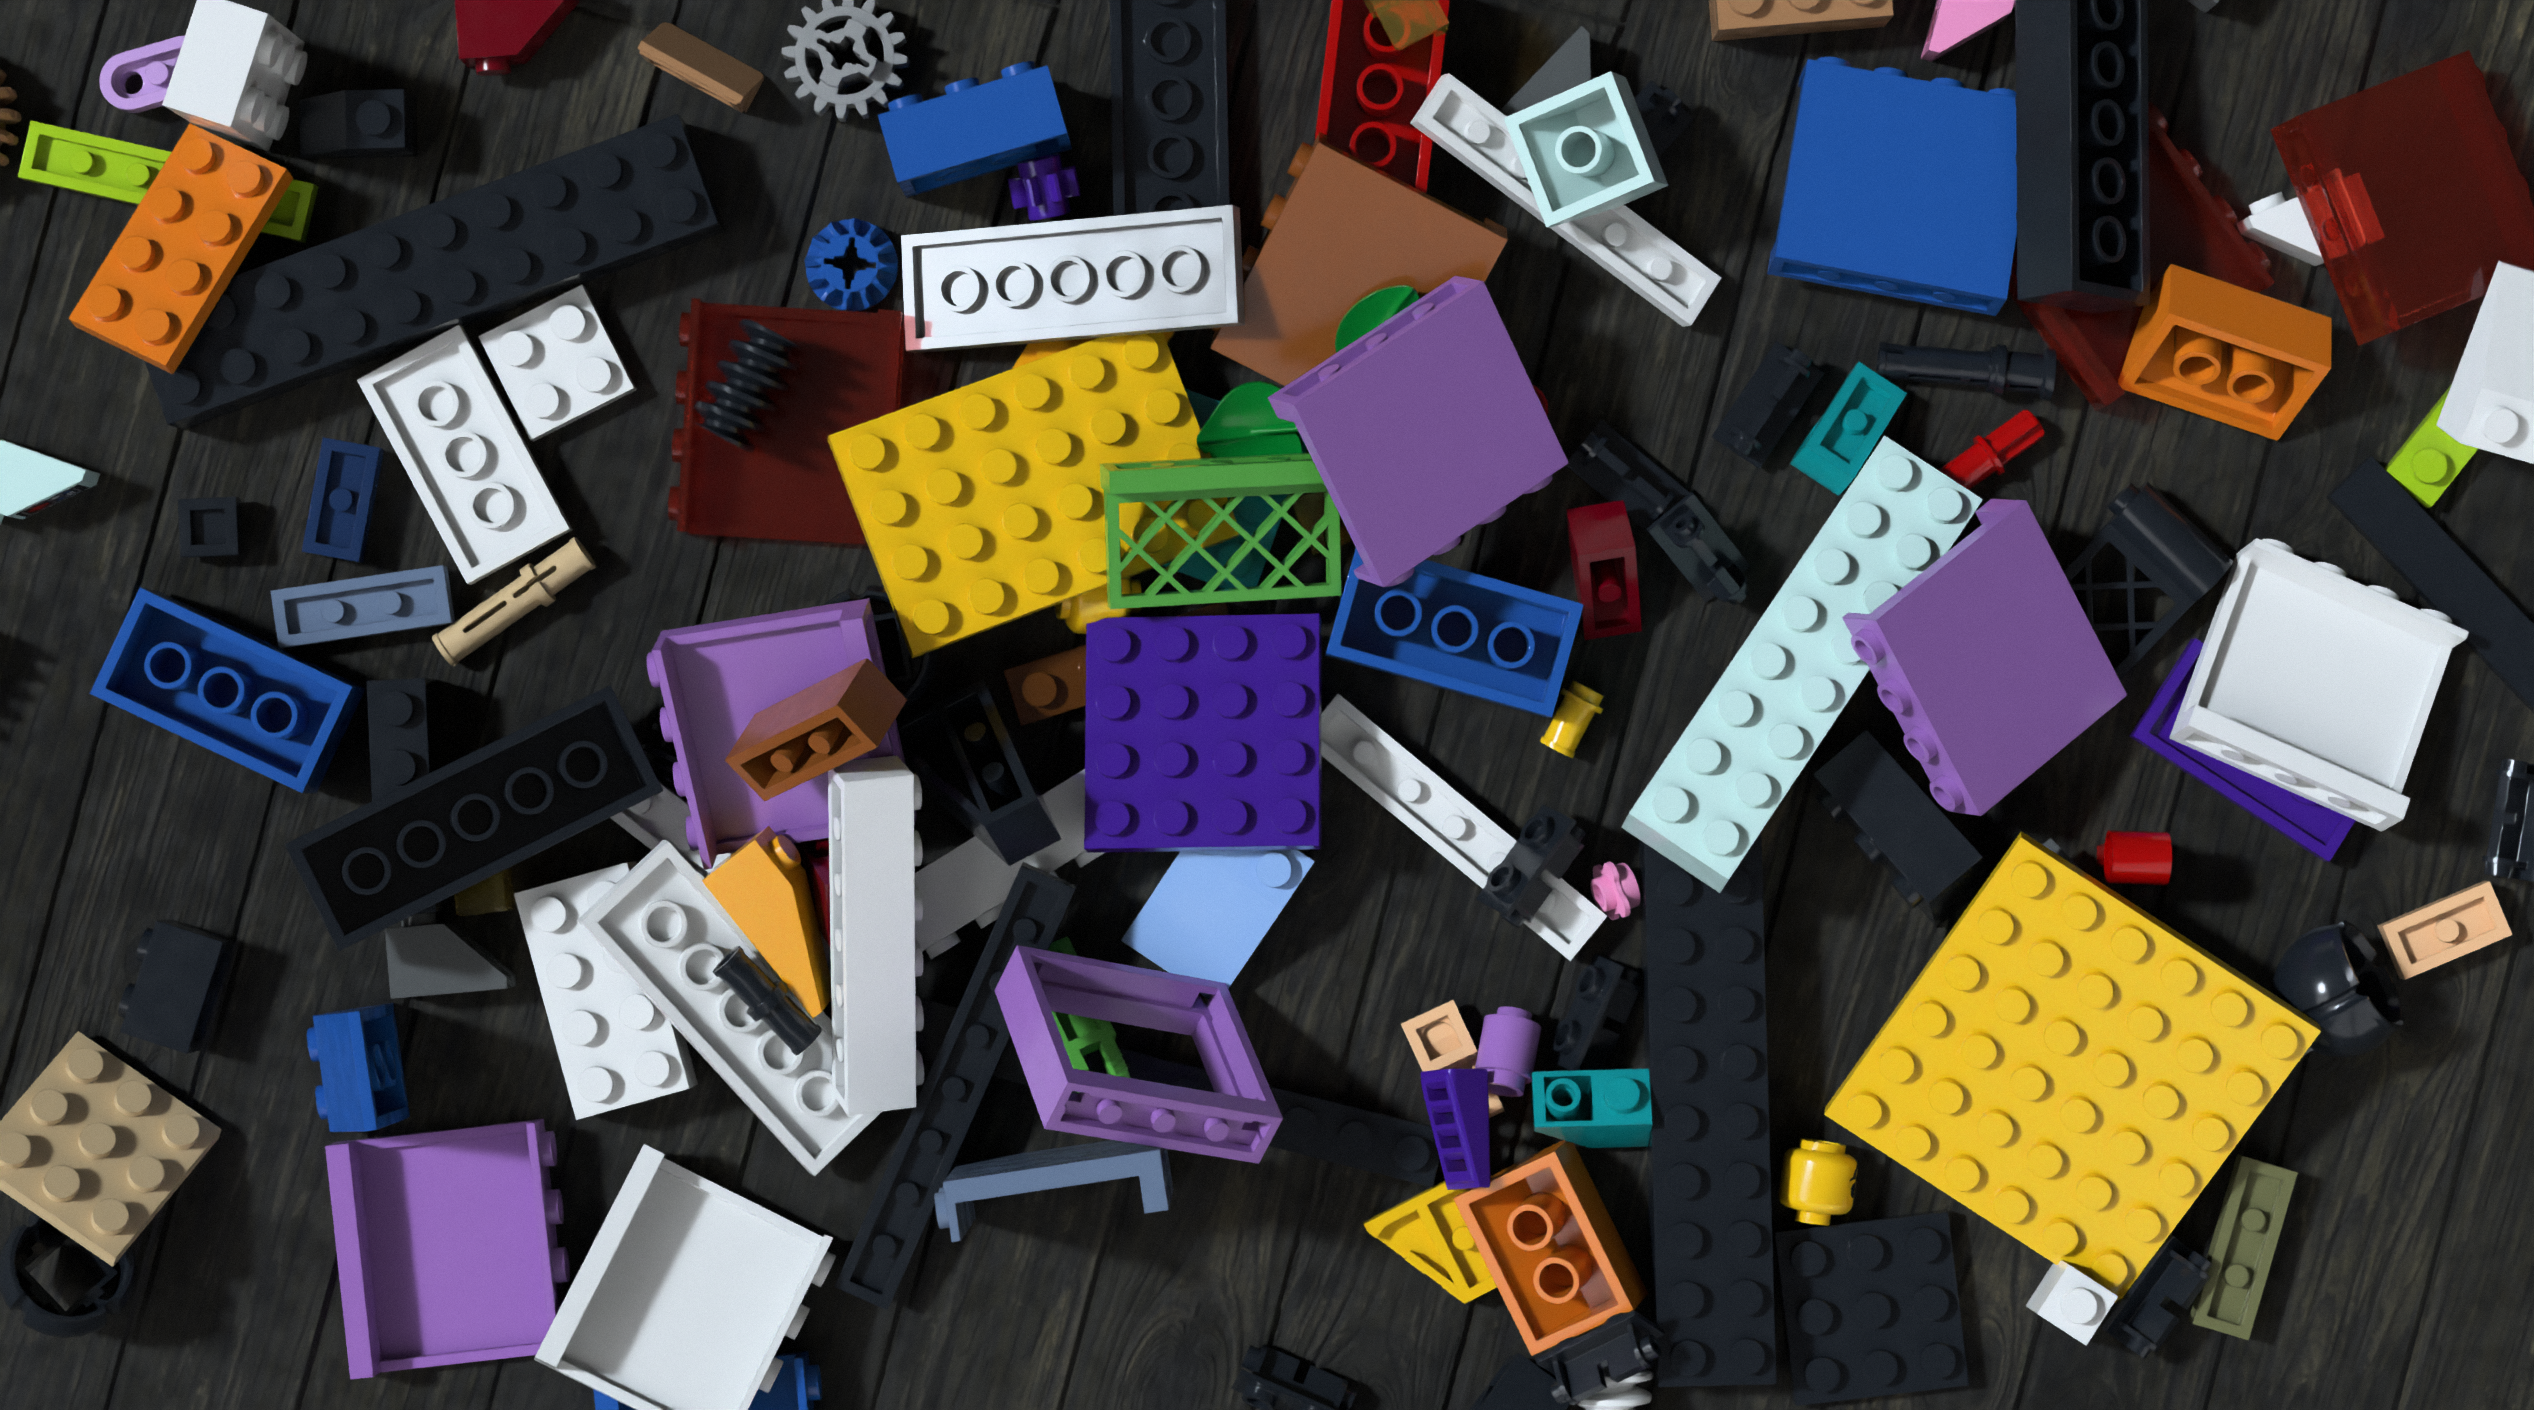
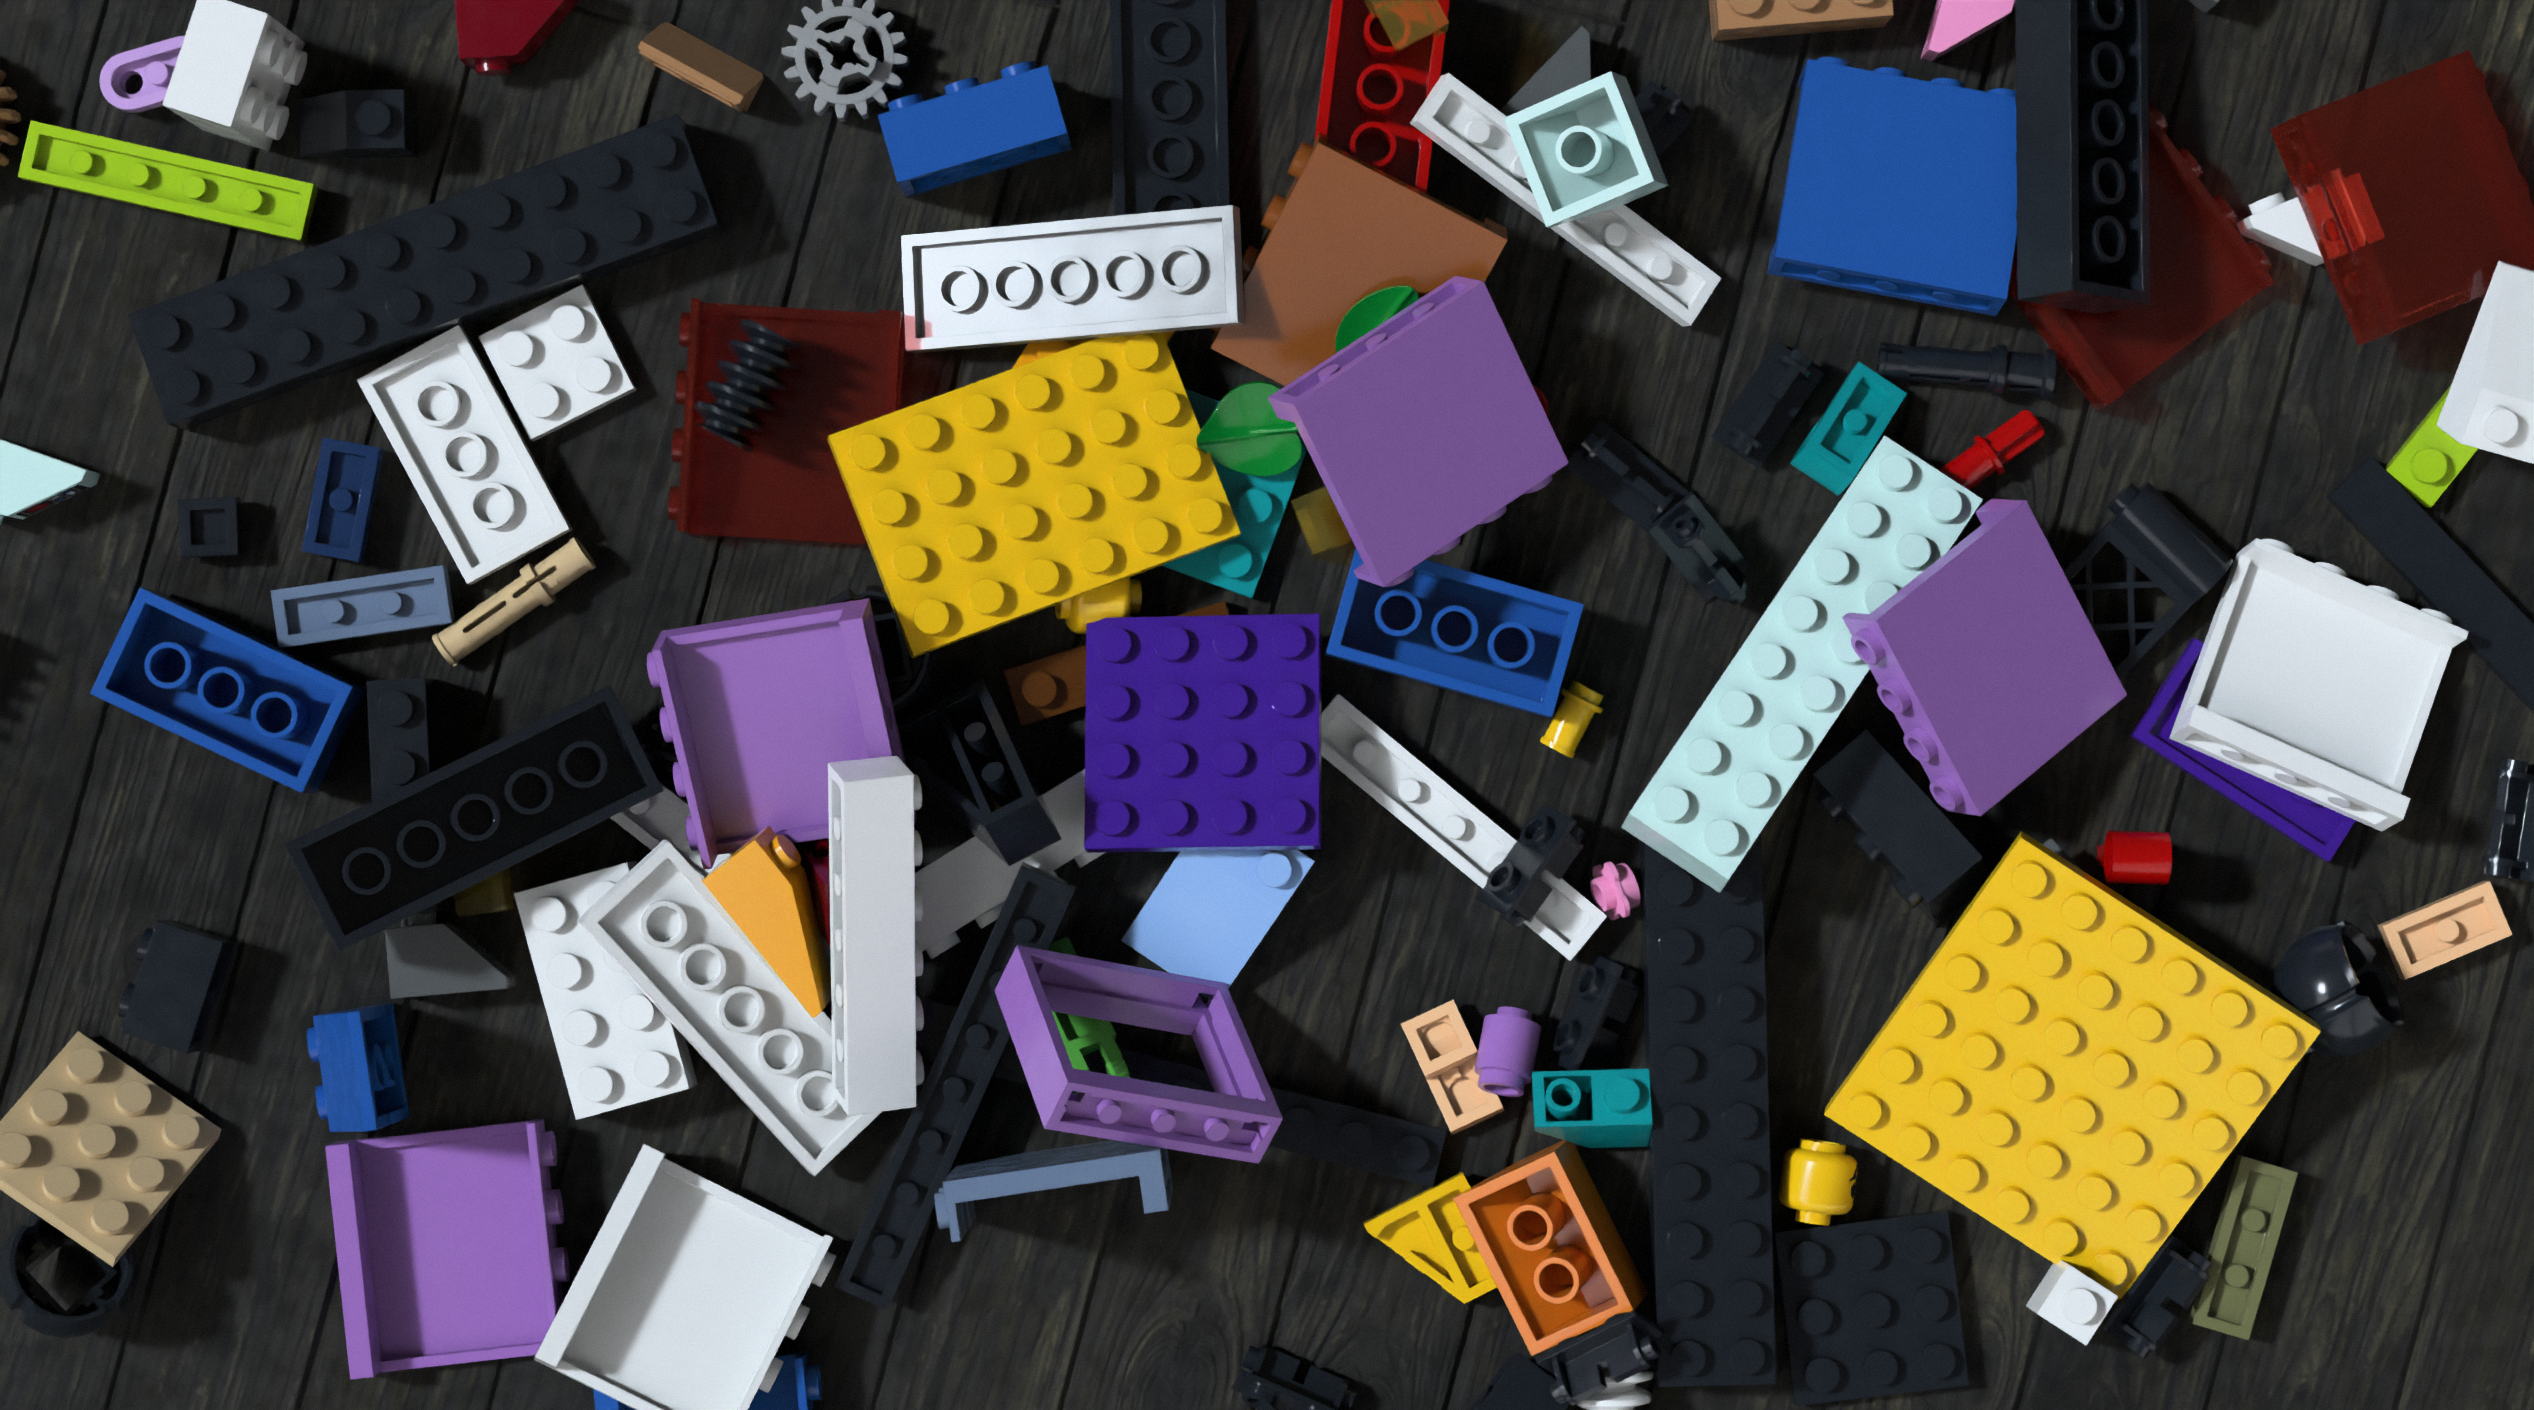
(181, 248): orange plate -> none
(767, 1000): black pin -> none
(816, 729): dark orange brick -> none
(869, 285): blue gear -> none
(1044, 187): dark purple gear -> none
(1210, 479): bright green fence -> none
(1460, 1124): dark purple slope -> none
(1604, 569): dark red slope -> none
(2227, 352): orange slope -> none

